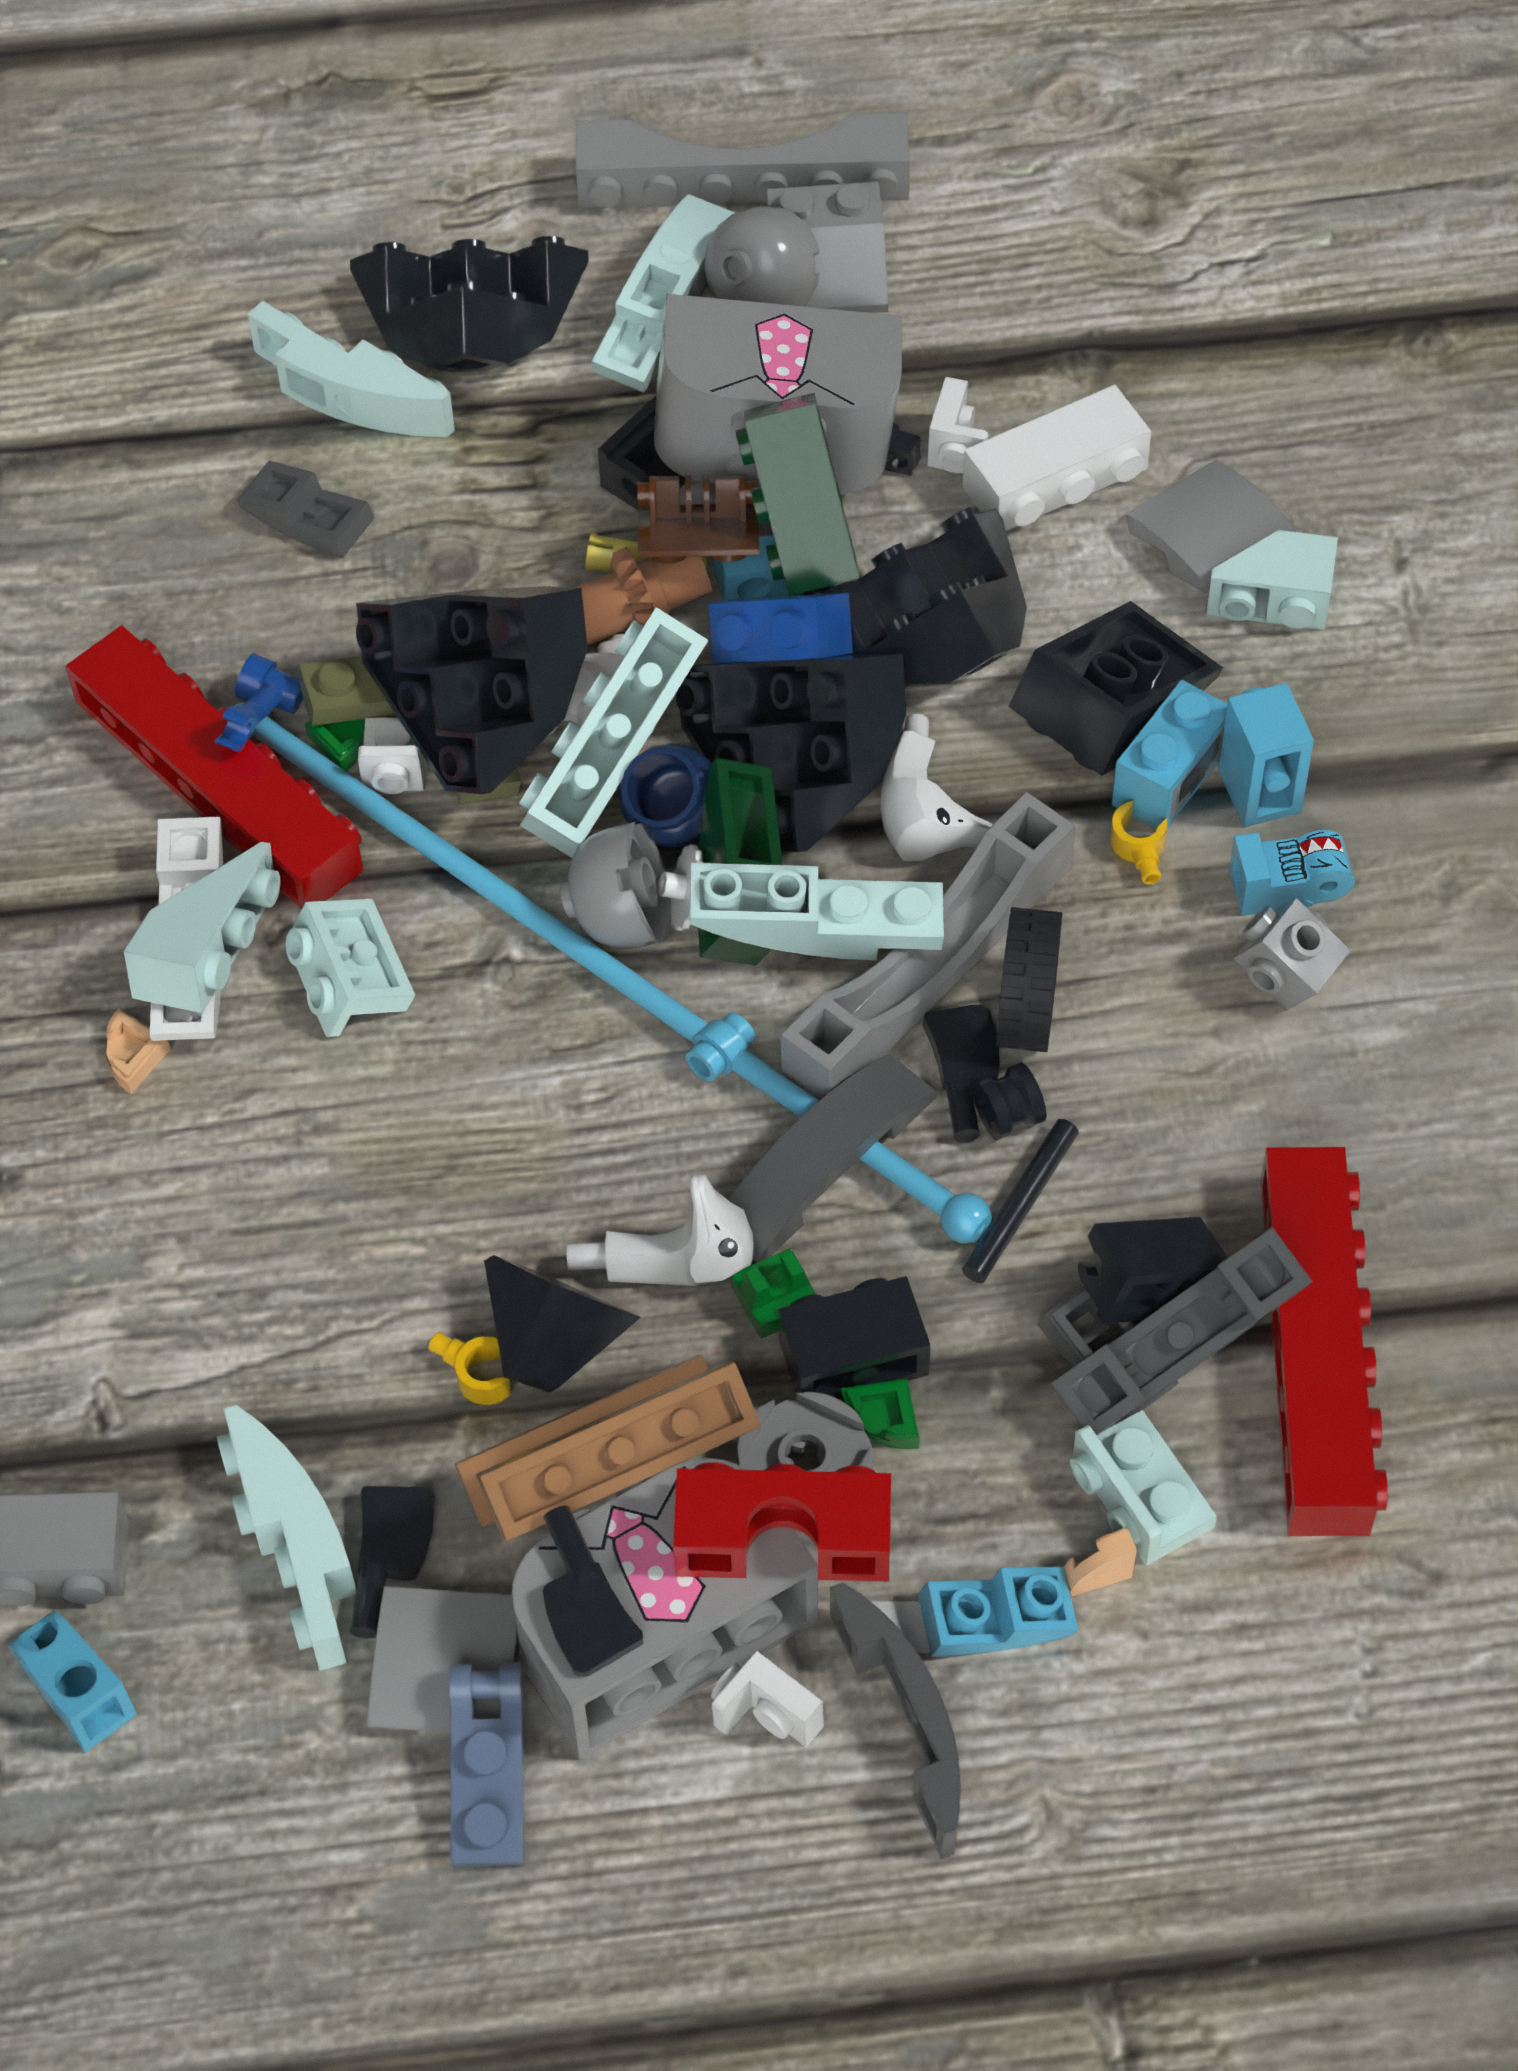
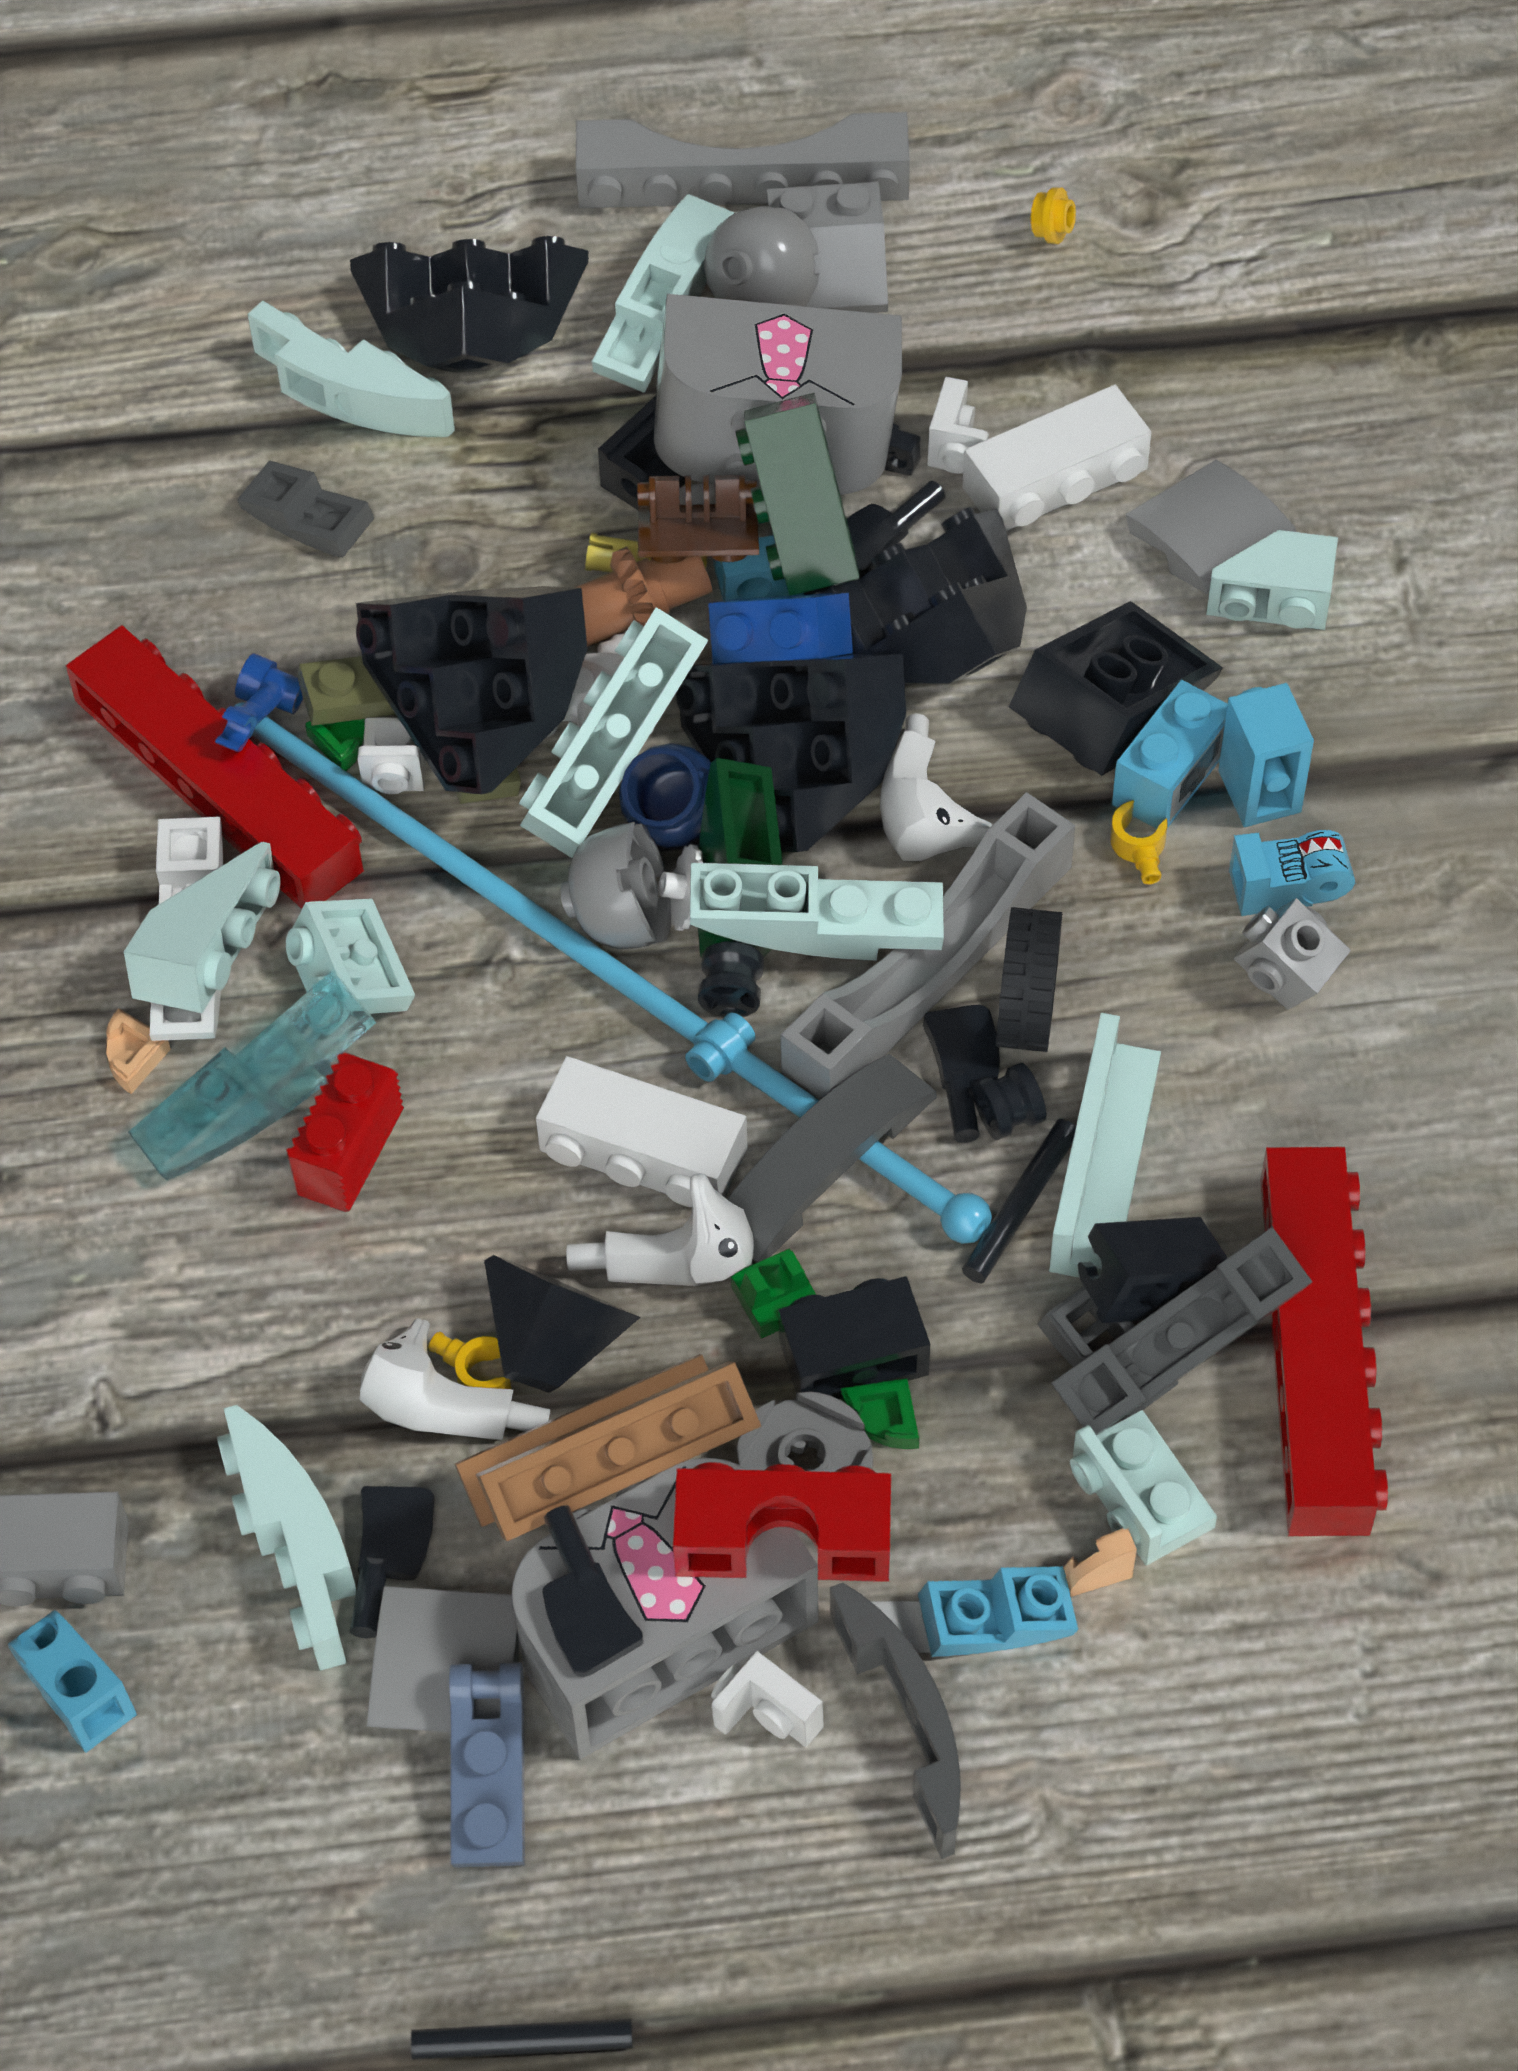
(251, 1090): none -> clear light blue slope
(345, 1131): none -> red brick
(410, 1393): none -> white animal
(521, 2038): none -> black bar
(639, 1131): none -> white brick
(731, 979): none -> black wheel
(877, 529): none -> black piece
(1052, 215): none -> yellow plate
(1104, 1145): none -> light aqua fence

